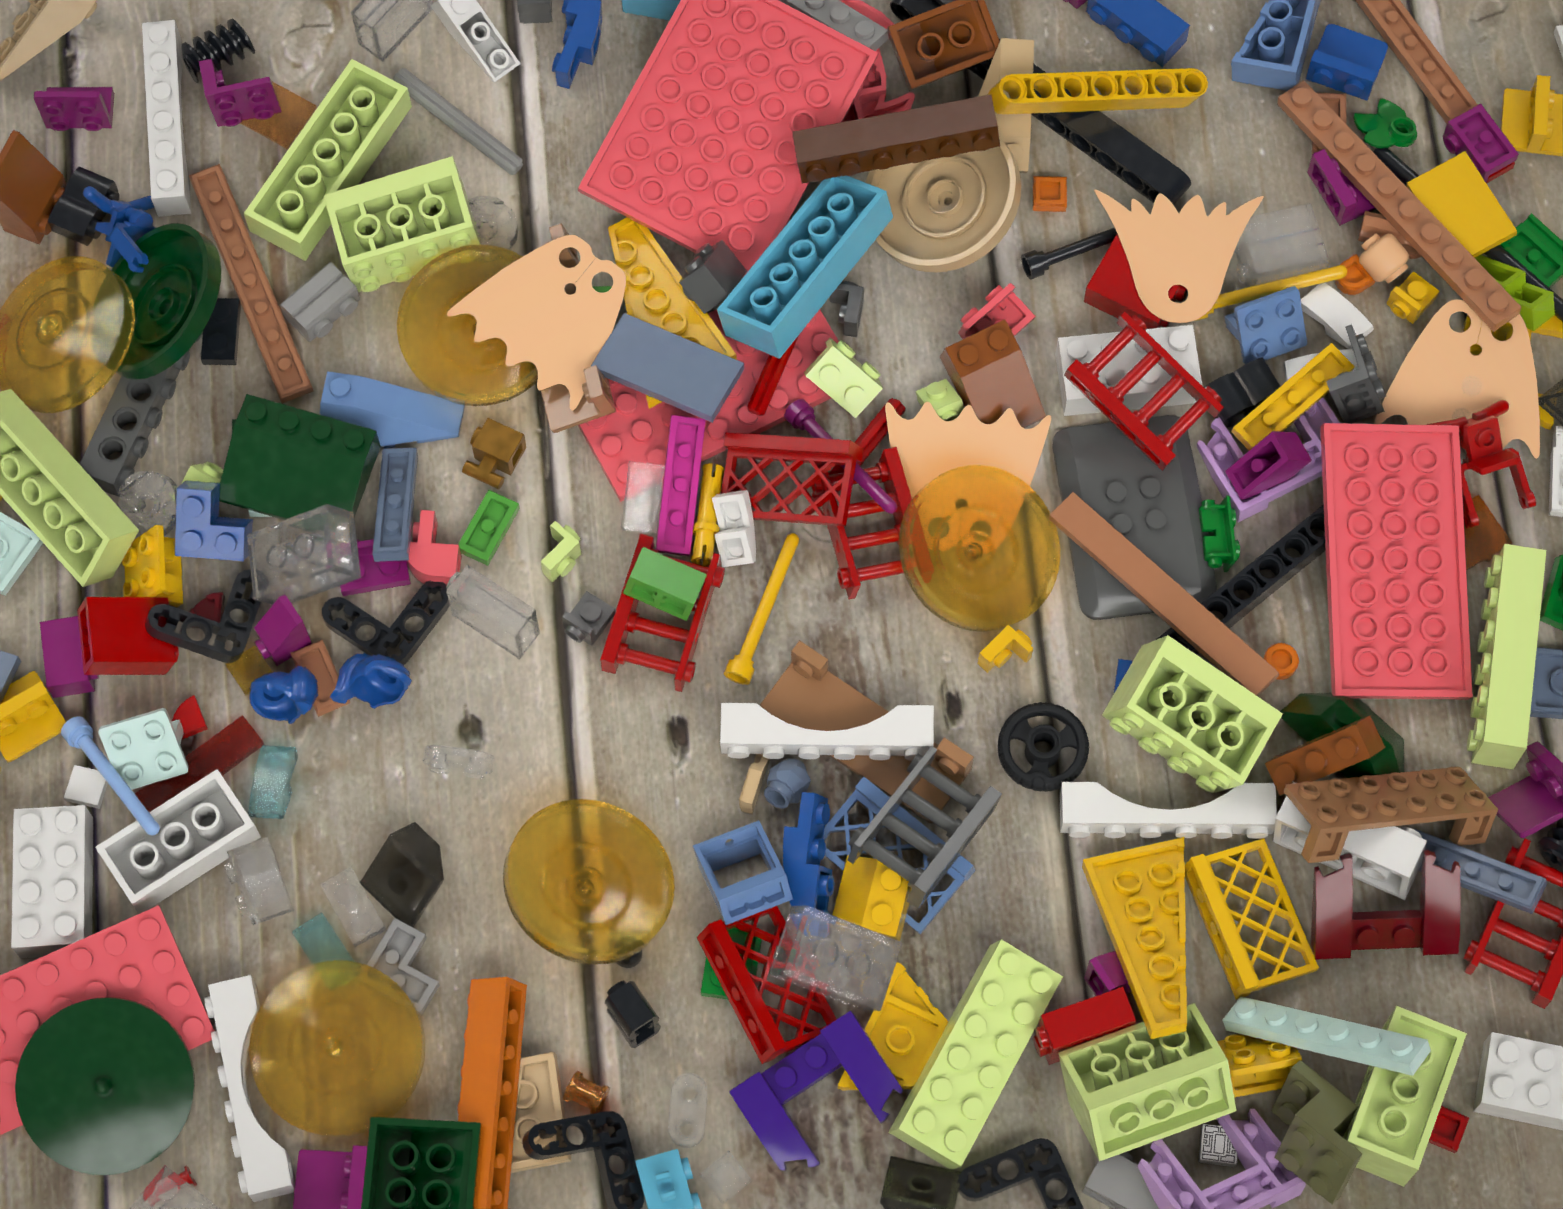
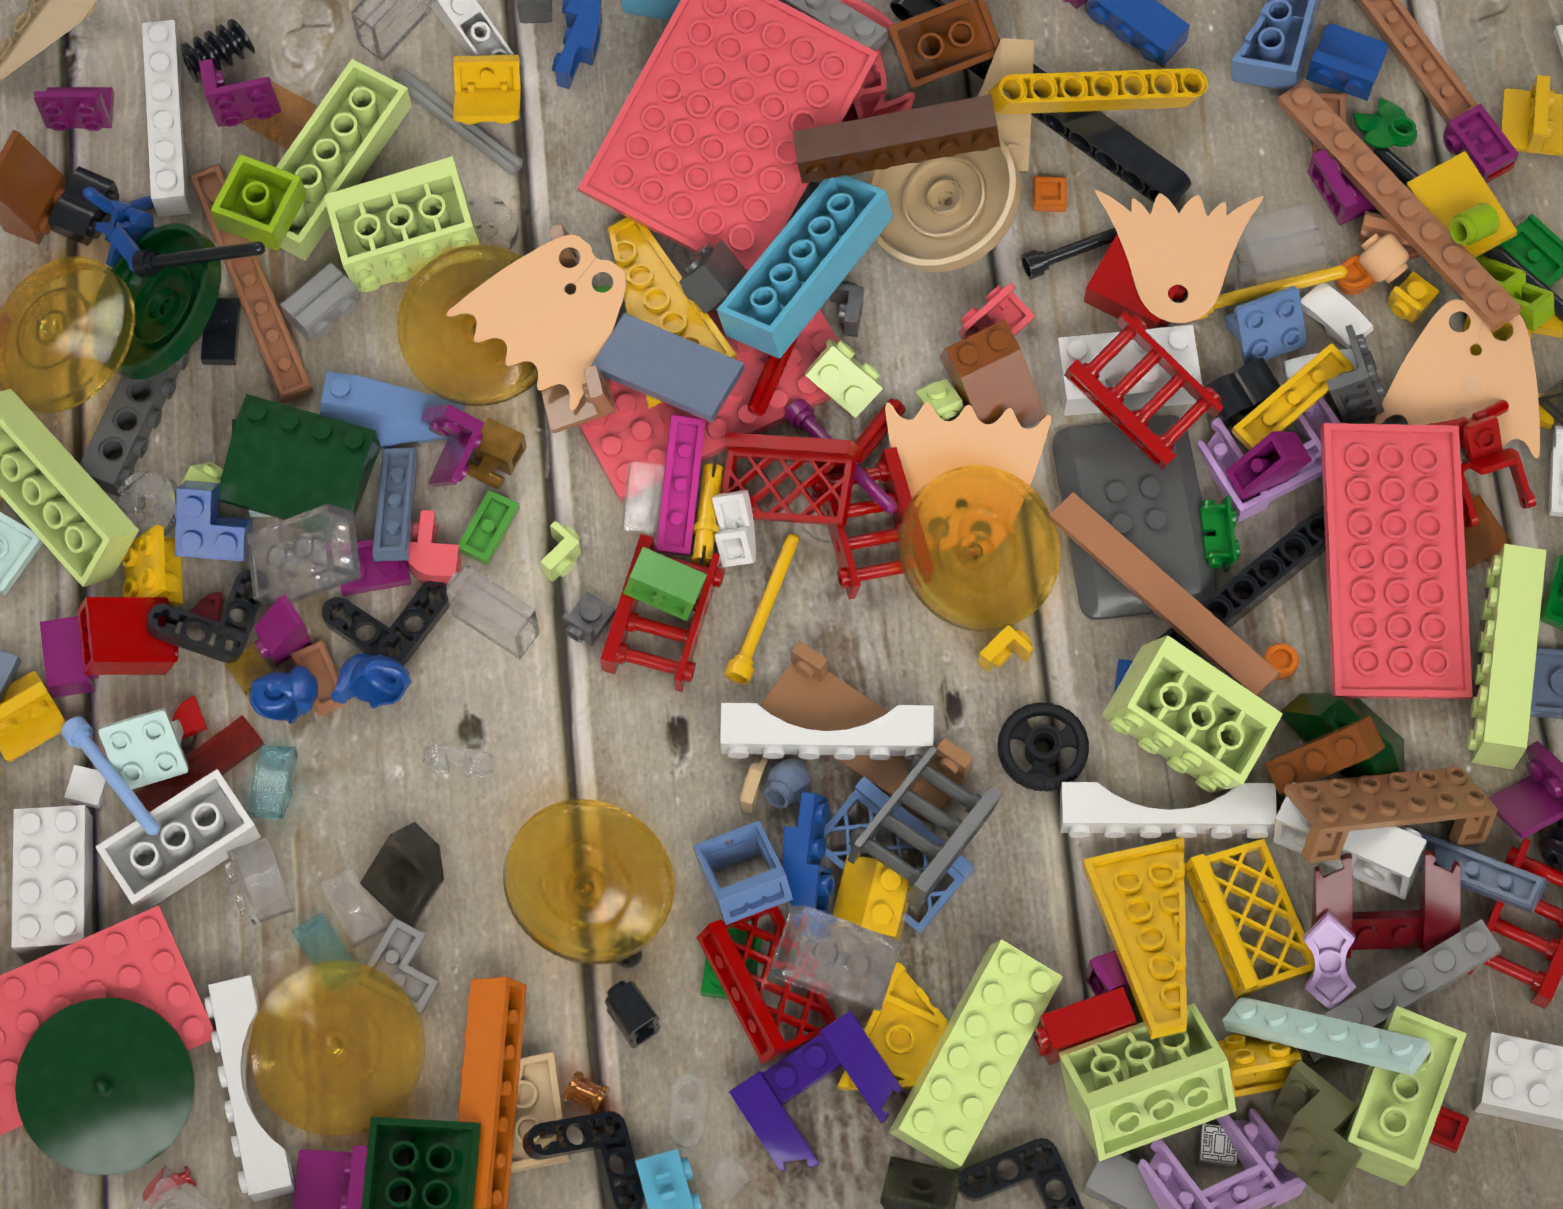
(150, 263): none -> black piece
(258, 202): none -> lime brick
(463, 438): none -> magenta bracket
(487, 89): none -> yellow bracket
(1329, 944): none -> lavender tile
(1418, 979): none -> light grey plate
(1474, 224): none -> lime brick

